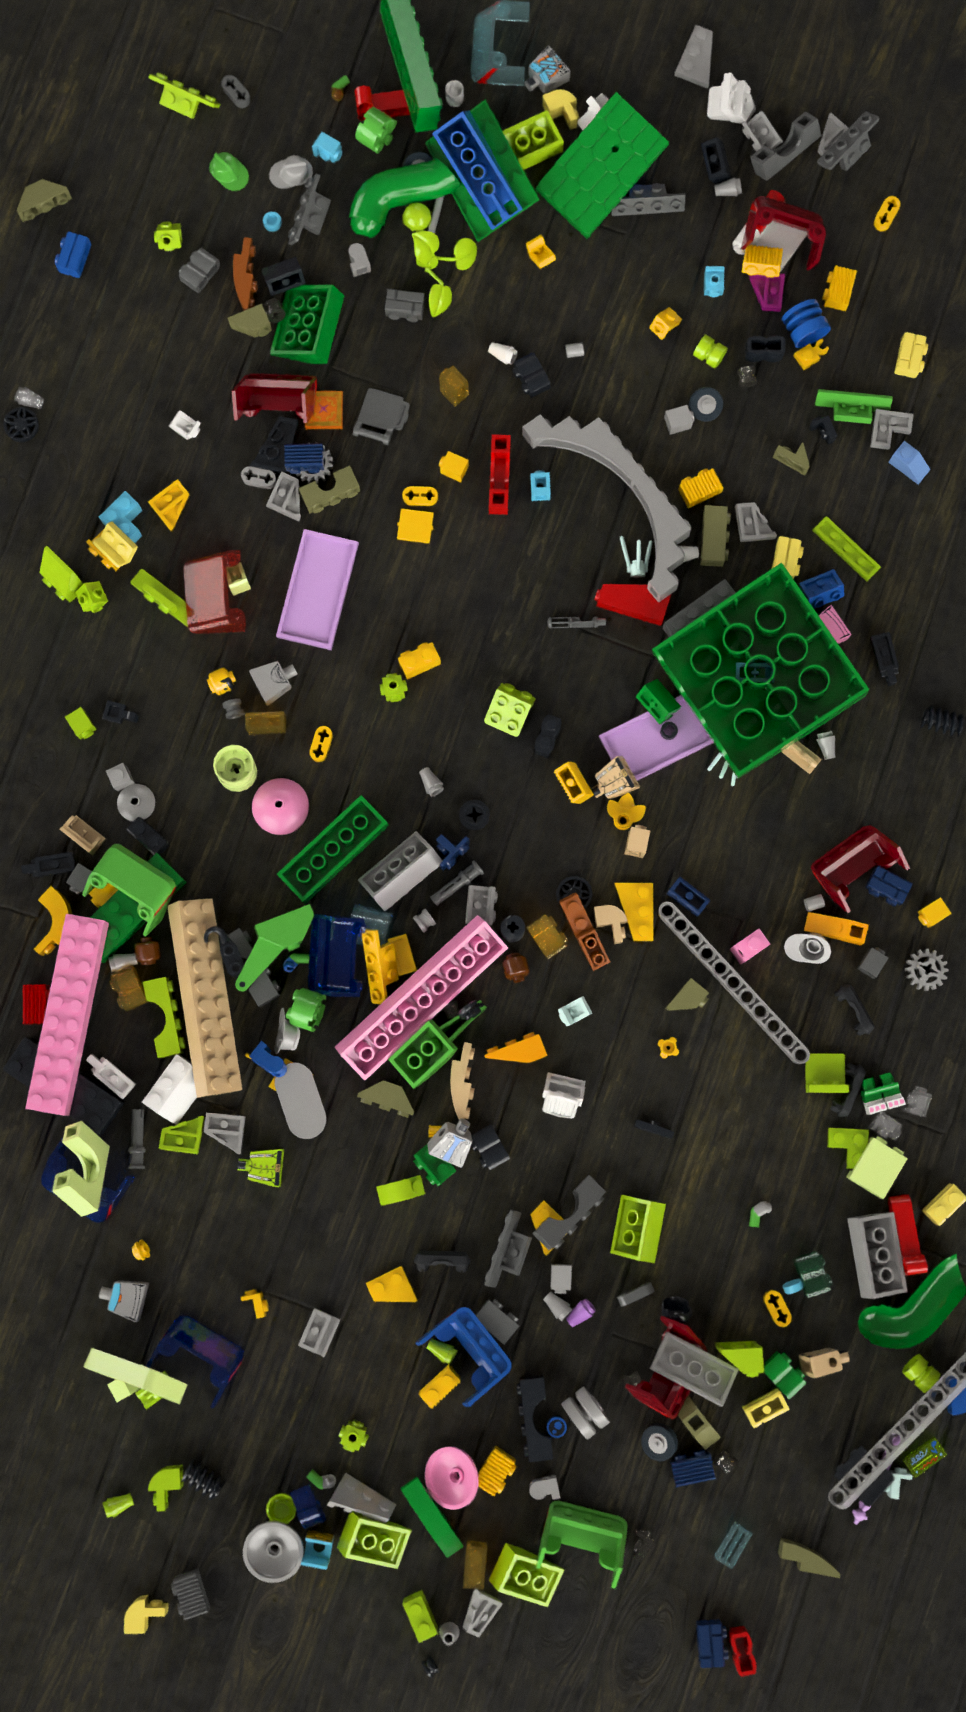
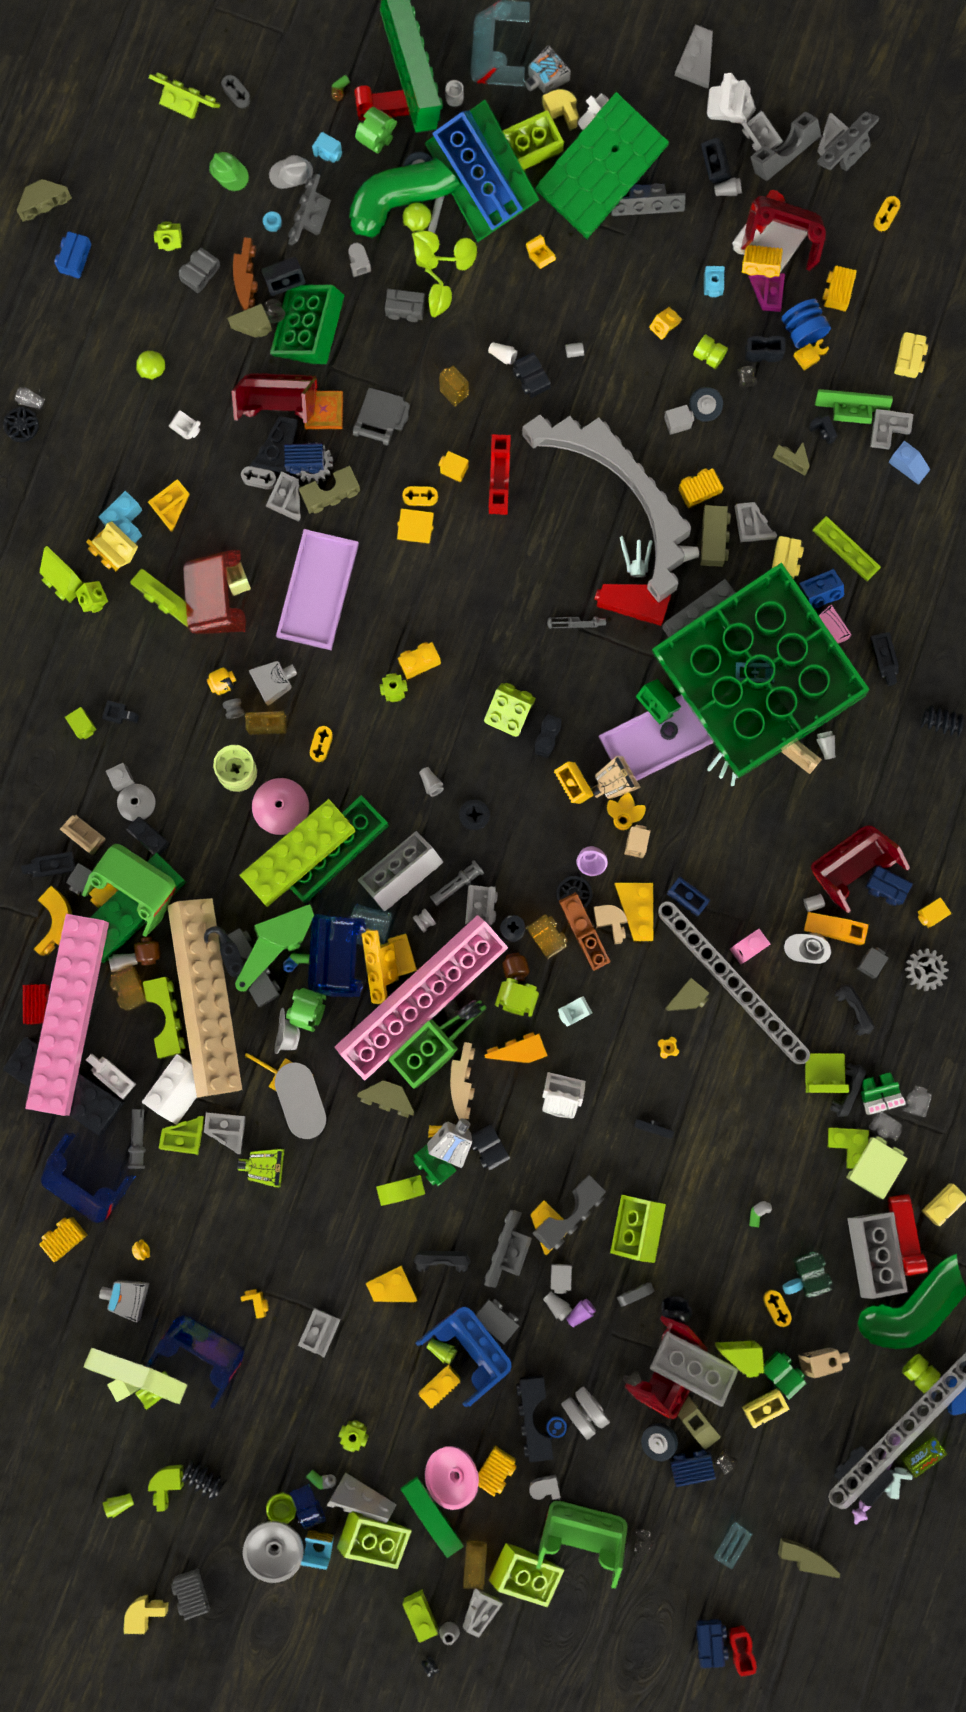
(63, 1239): none -> yellow brick
(85, 1192): yellowish green arch -> none
(150, 364): none -> lime hair
(272, 1064): blue leg -> none
(297, 852): none -> lime brick
(447, 848): dark blue bracket -> none
(517, 997): none -> lime brick
(540, 493): medium azure brick -> none
(592, 861): none -> lavender piece

